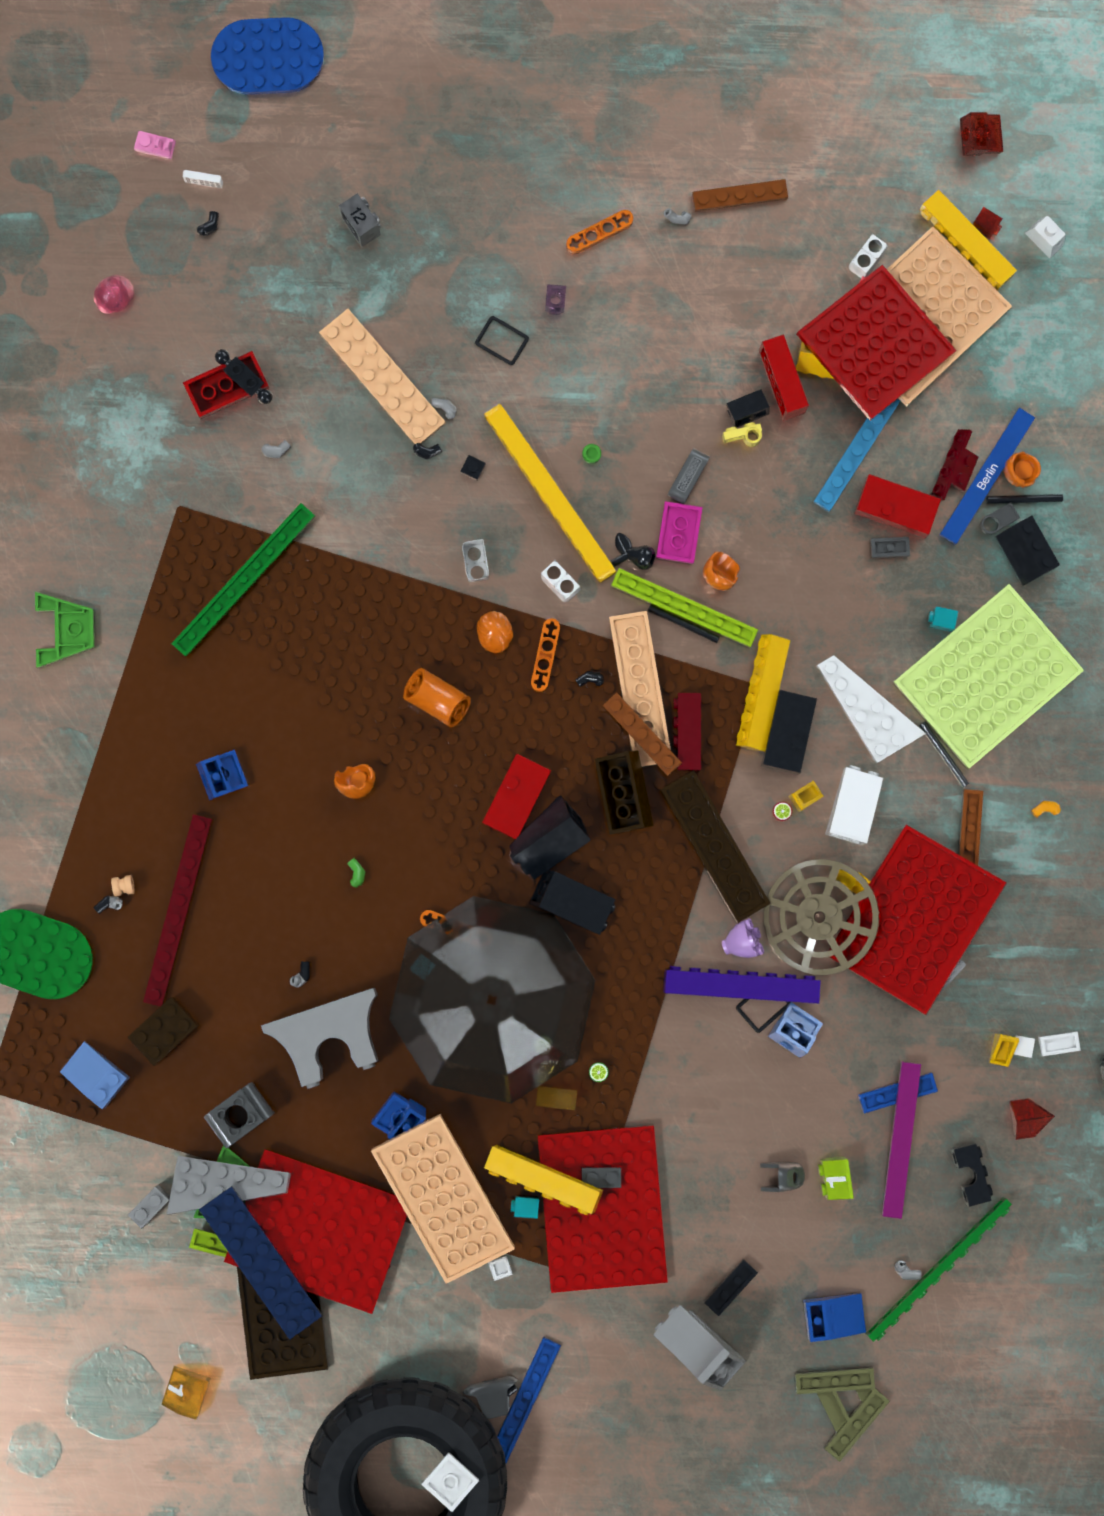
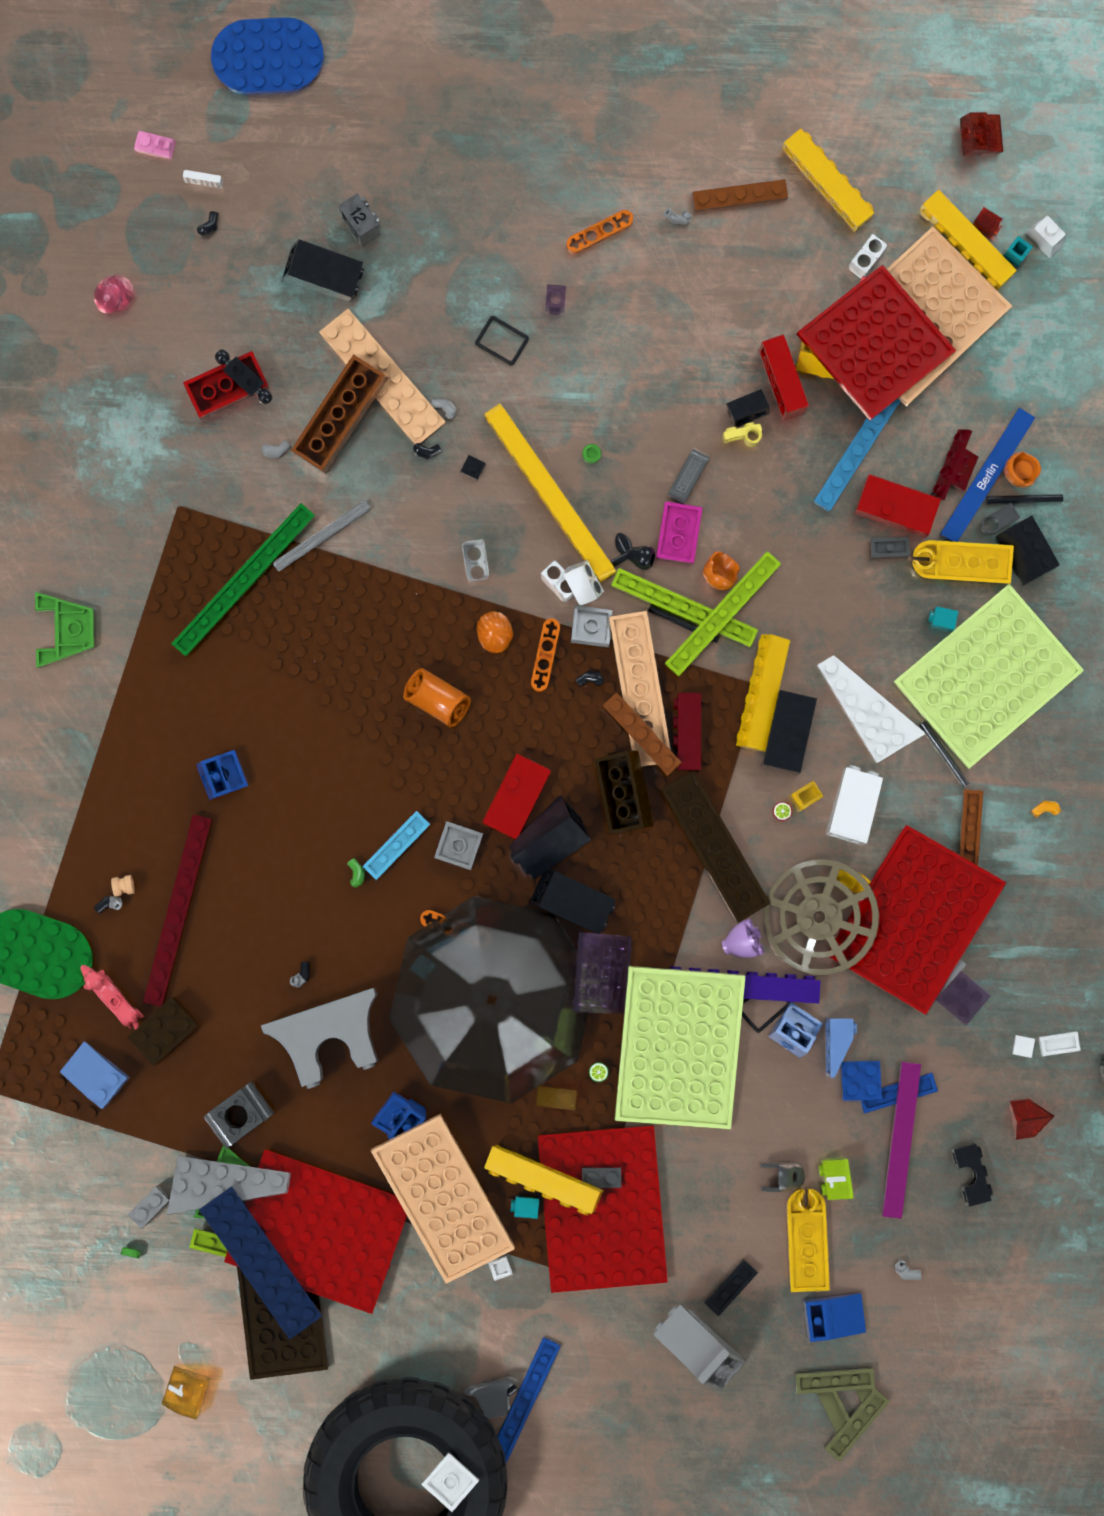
(111, 996): none -> coral animal
(130, 1252): none -> bright green tile
(321, 536): none -> light grey axle
(322, 271): none -> black slope
(339, 413): none -> dark orange brick
(355, 781): orange piece -> none
(396, 845): none -> medium azure plate
(458, 845): none -> light grey plate
(583, 582): none -> white piece
(591, 626): none -> light grey plate
(601, 973): none -> clear purple plate
(679, 1047): none -> yellowish green plate
(722, 613): none -> lime plate
(807, 1242): none -> yellow plate
(828, 179): none -> yellow brick
(839, 1037): none -> medium blue slope
(861, 1081): none -> blue plate
(946, 1263): green plate -> none
(963, 998): none -> clear purple plate
(964, 561): none -> yellow plate
(1003, 1049): yellow slope -> none
(1017, 251): none -> teal brick

